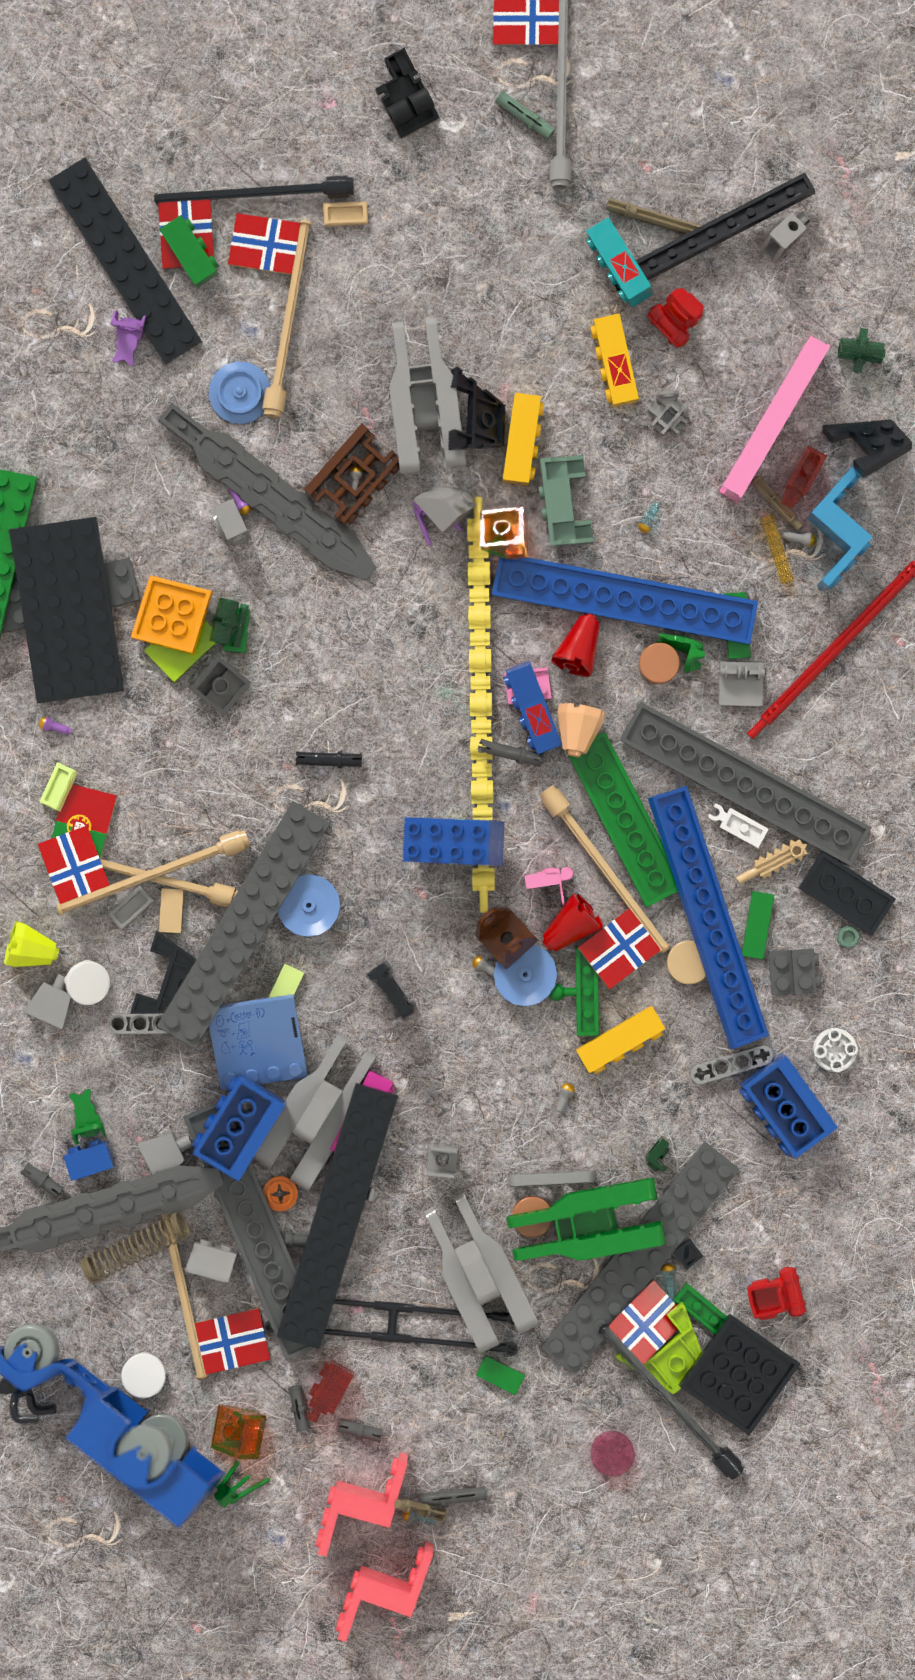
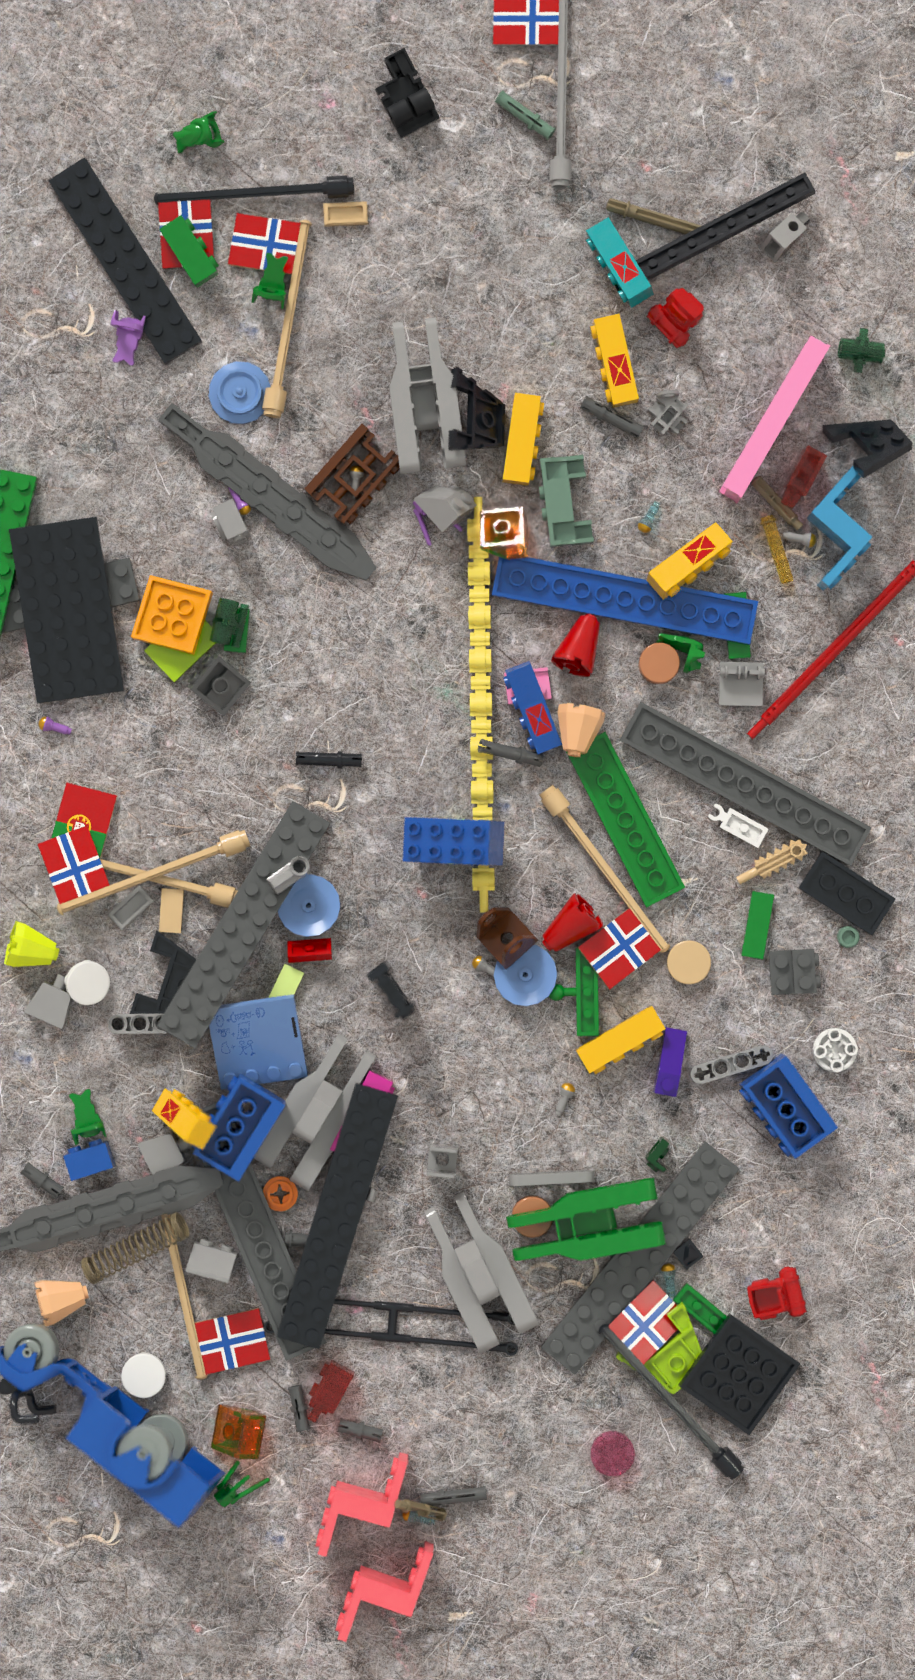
(58, 786): yellowish green tile -> none
(59, 1299): none -> light nougat cone
(184, 1117): none -> yellow brick
(199, 133): none -> green hair
(272, 283): none -> green hair
(287, 876): none -> light grey piece
(309, 950): none -> red plate
(500, 1374): green tile -> none
(549, 877): bright pink piece -> none
(608, 415): none -> dark grey pin
(670, 1062): none -> dark purple slope
(689, 561): none -> yellow brick
(708, 917): blue plate -> none

